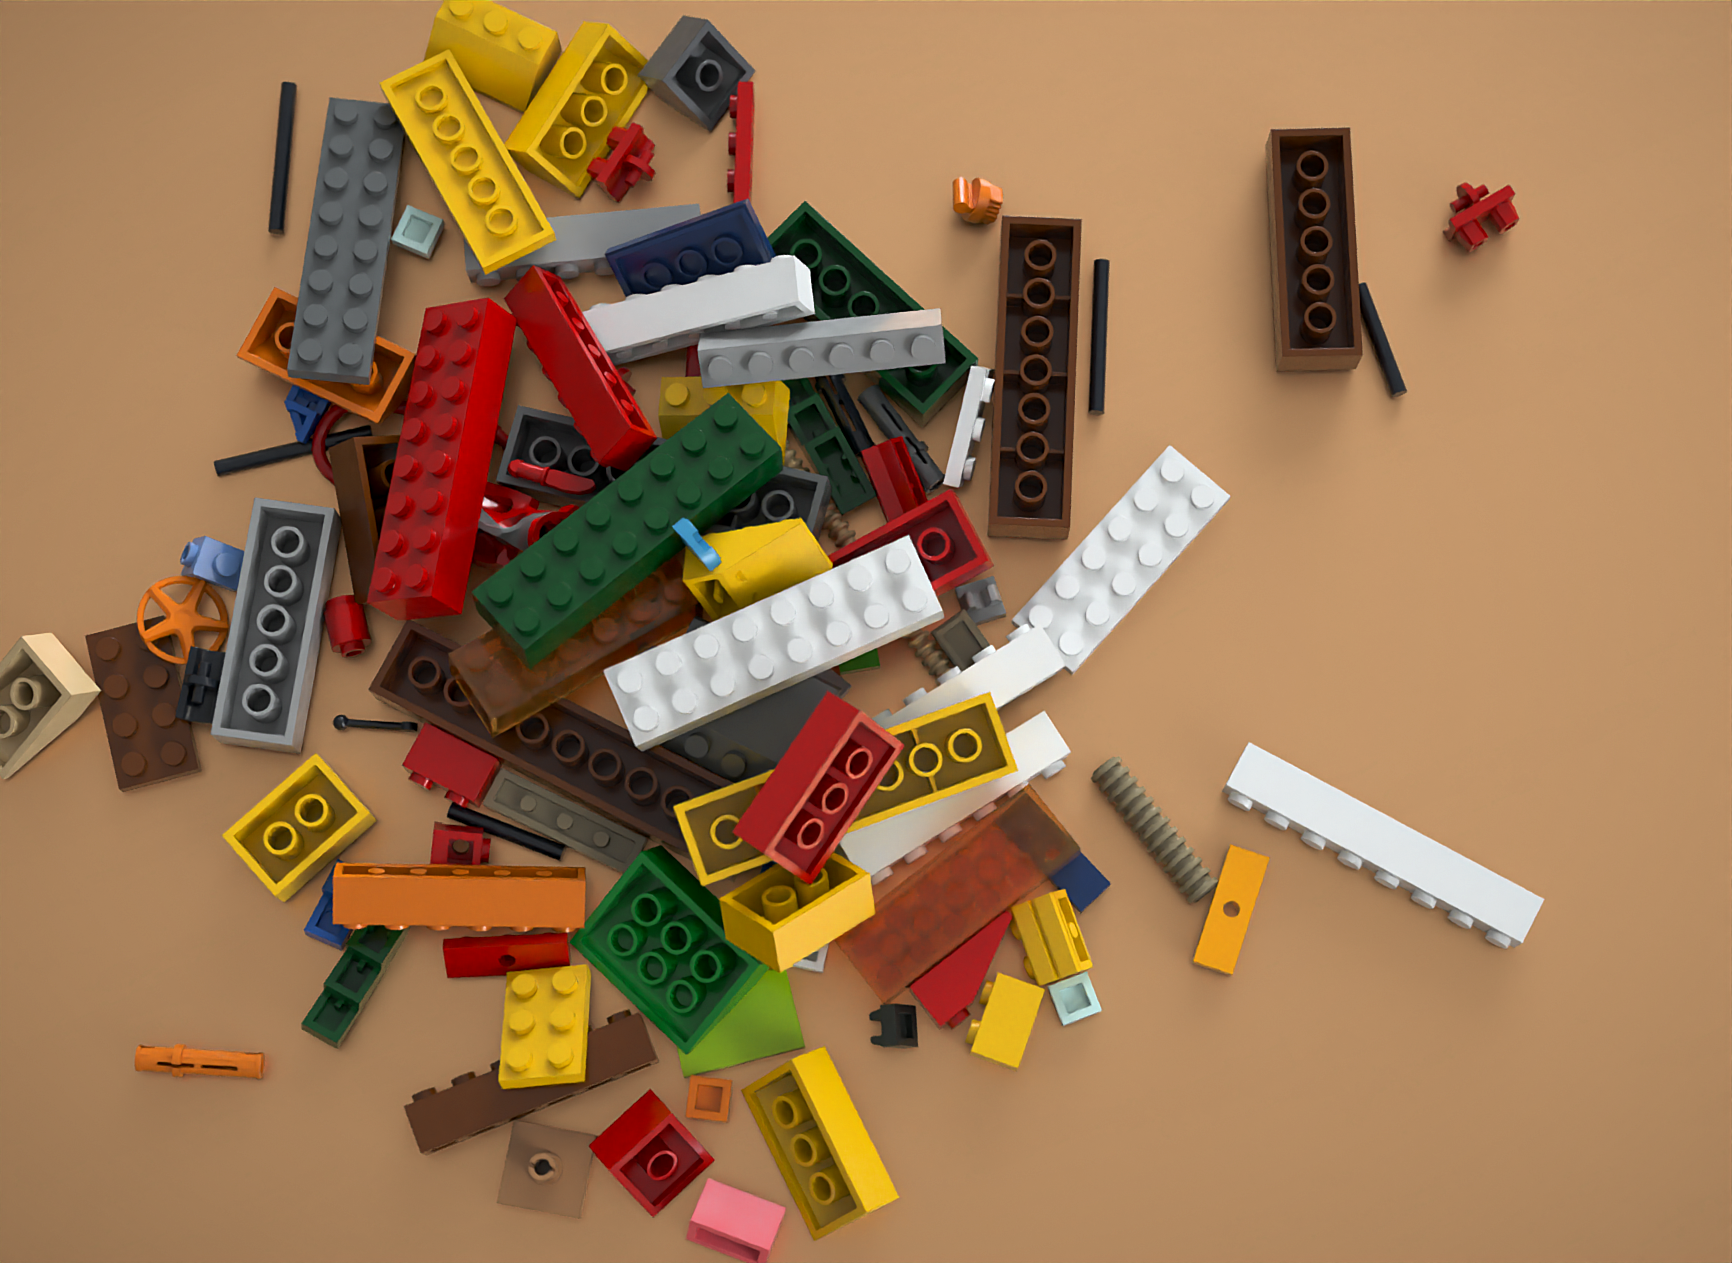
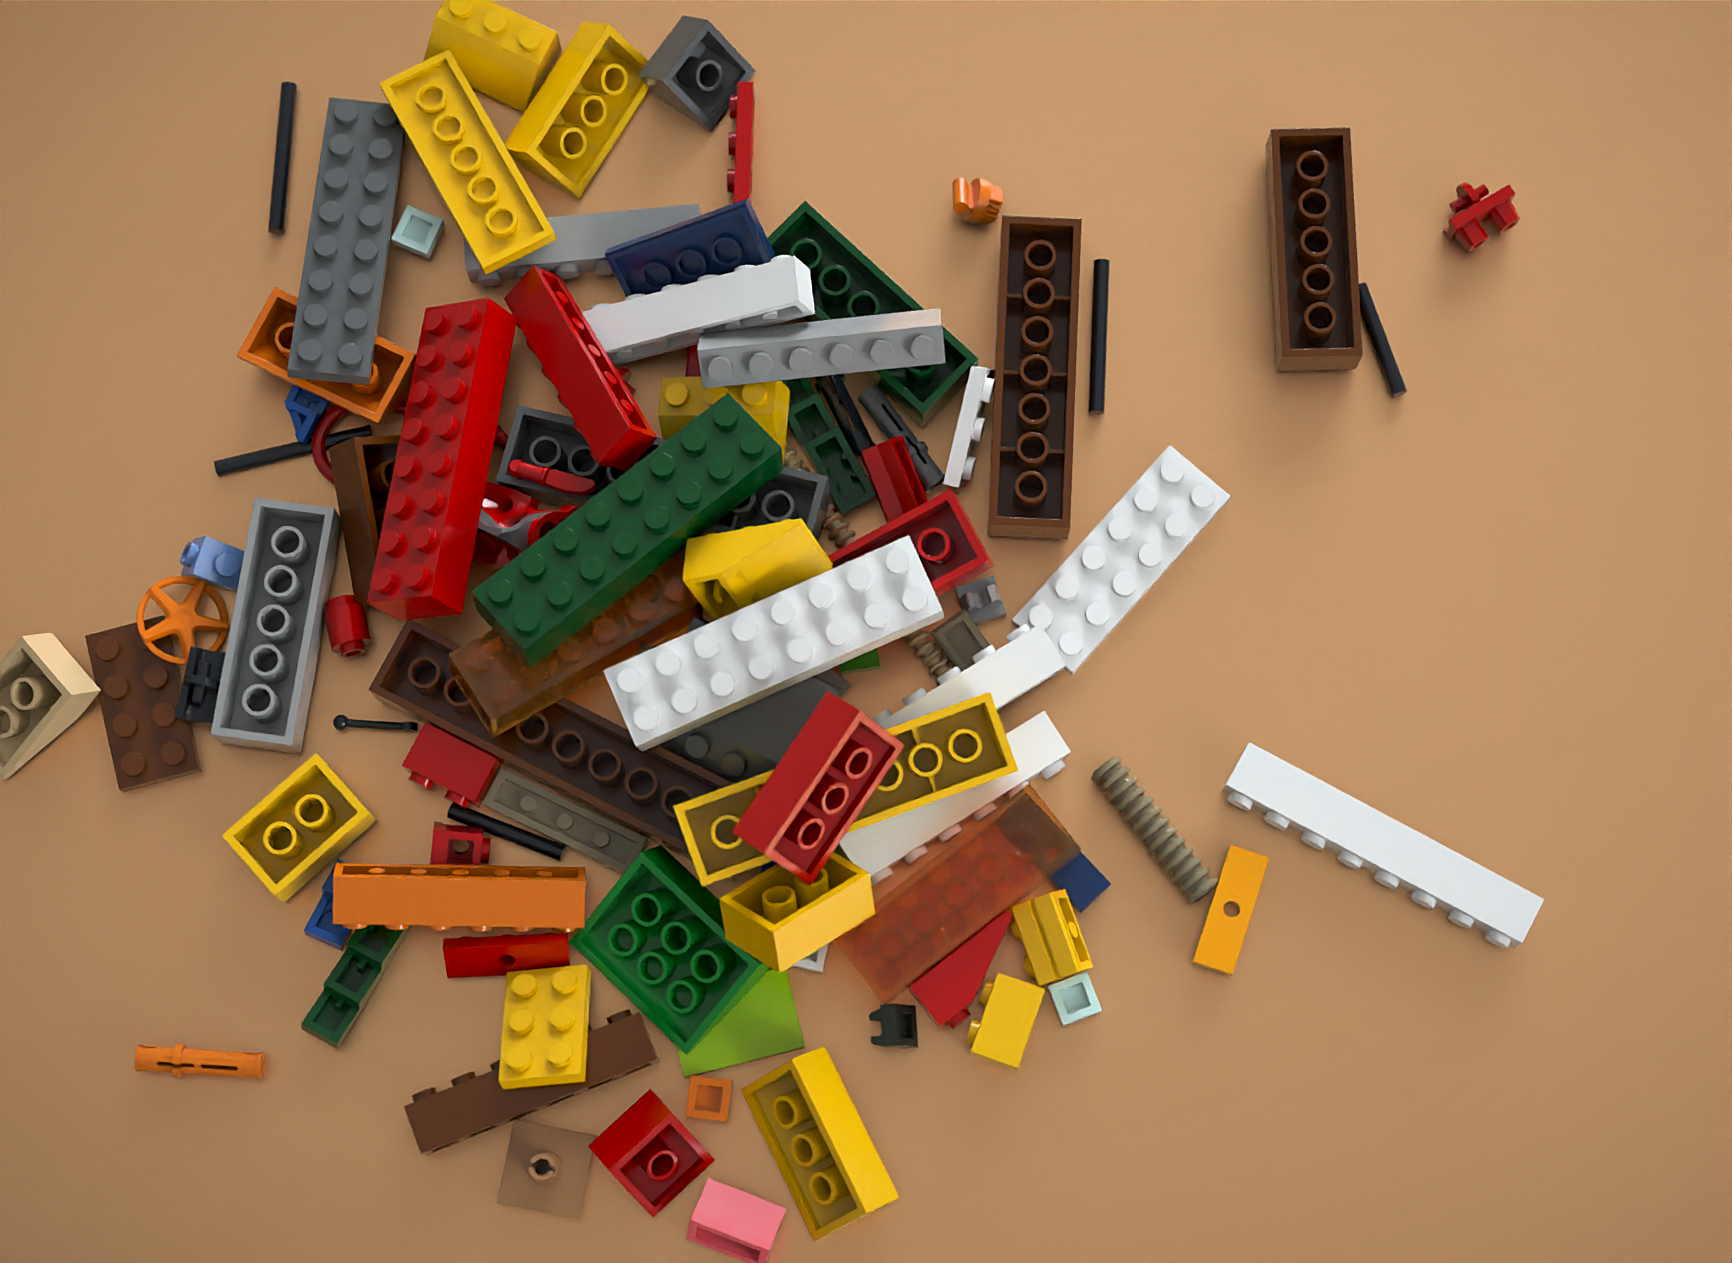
(626, 164): red hips -> none
(695, 543): dark azure tile -> none

